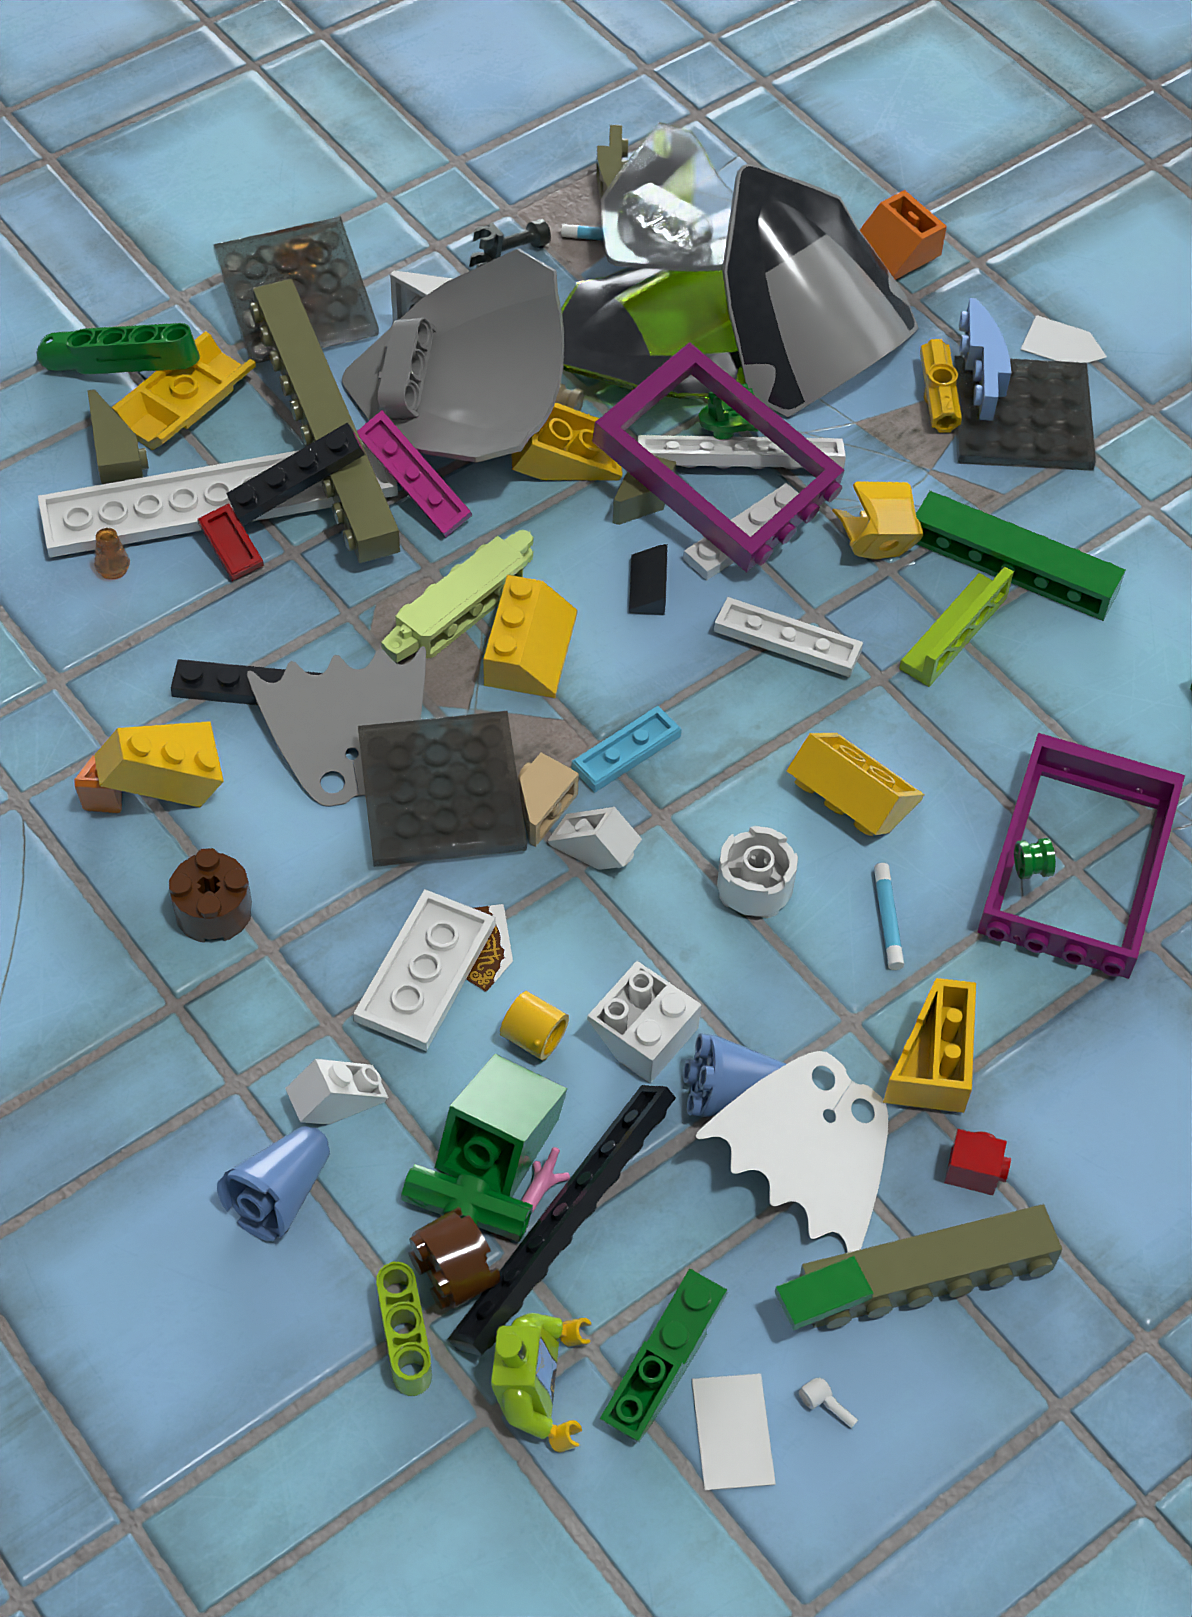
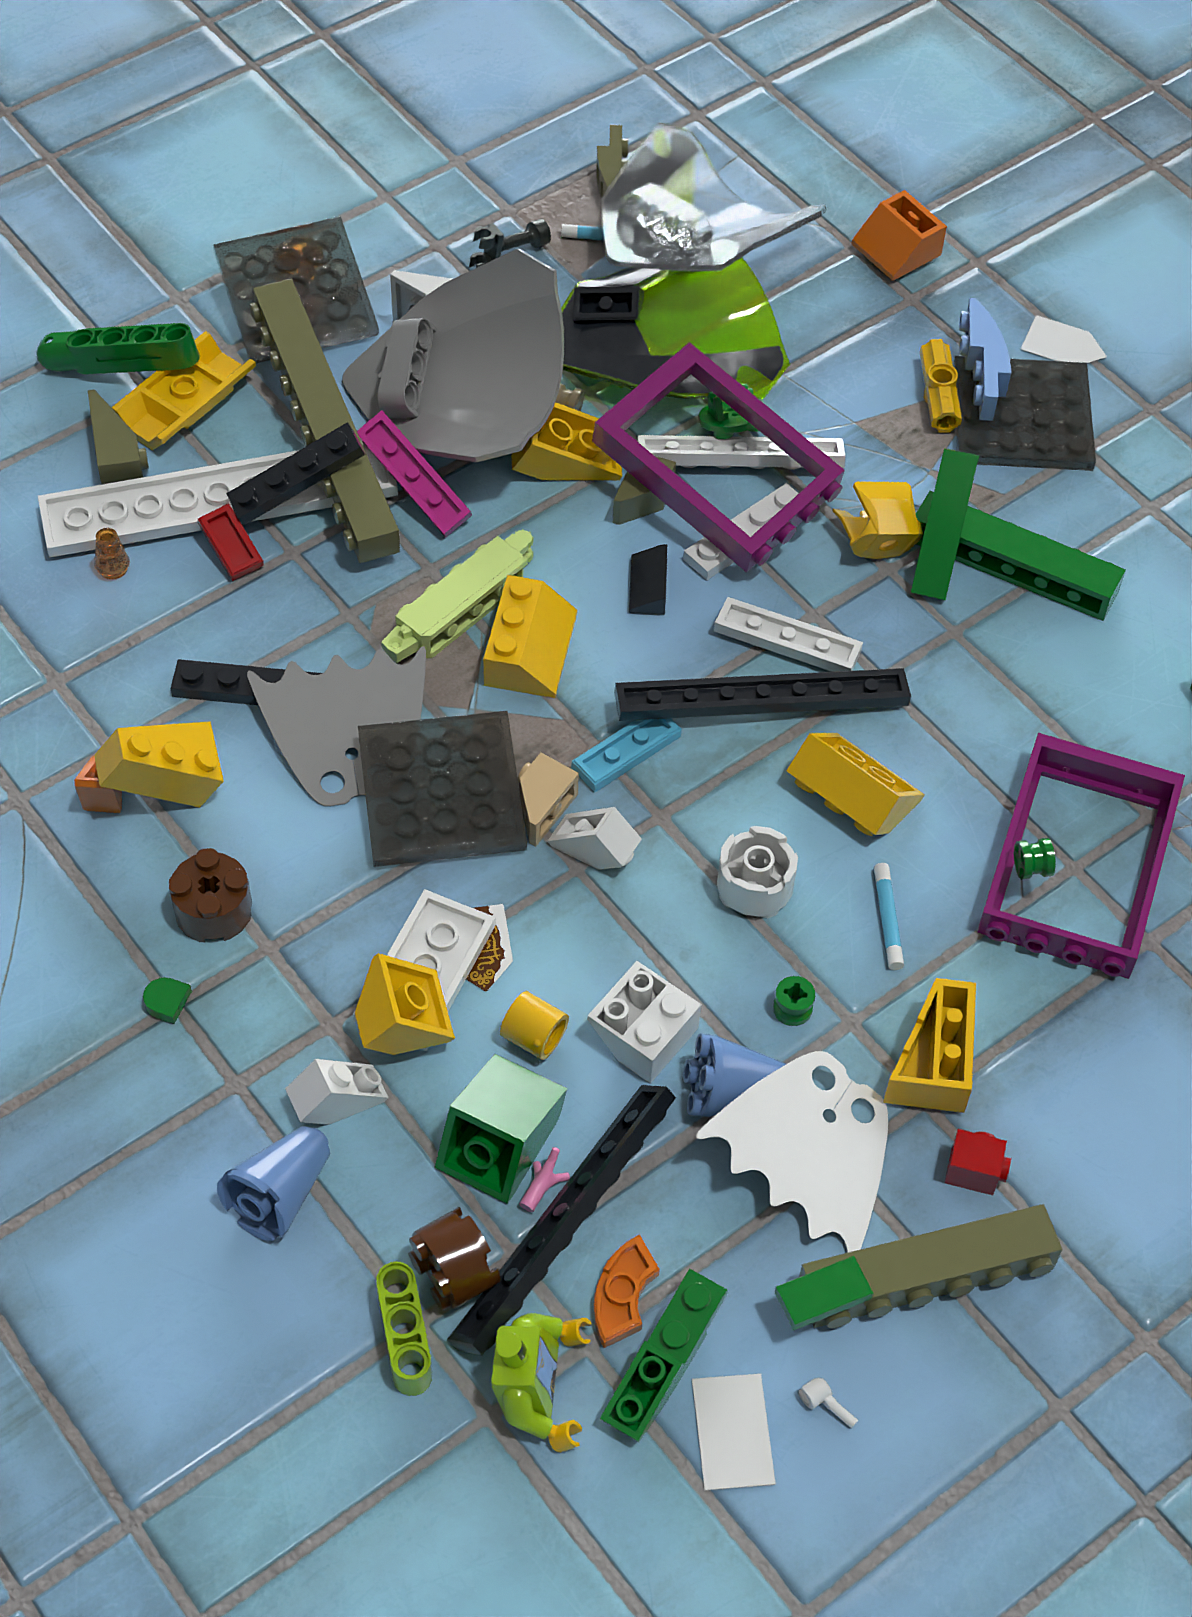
(166, 998): none -> green tile
(402, 1007): none -> yellow slope
(473, 1195): green piece -> none
(608, 303): none -> black slope
(619, 1291): none -> orange tile
(761, 694): none -> black plate
(794, 1011): none -> green wheel
(804, 291): windscreen -> none
(944, 524): none -> green slope
(956, 627): lime fence -> none

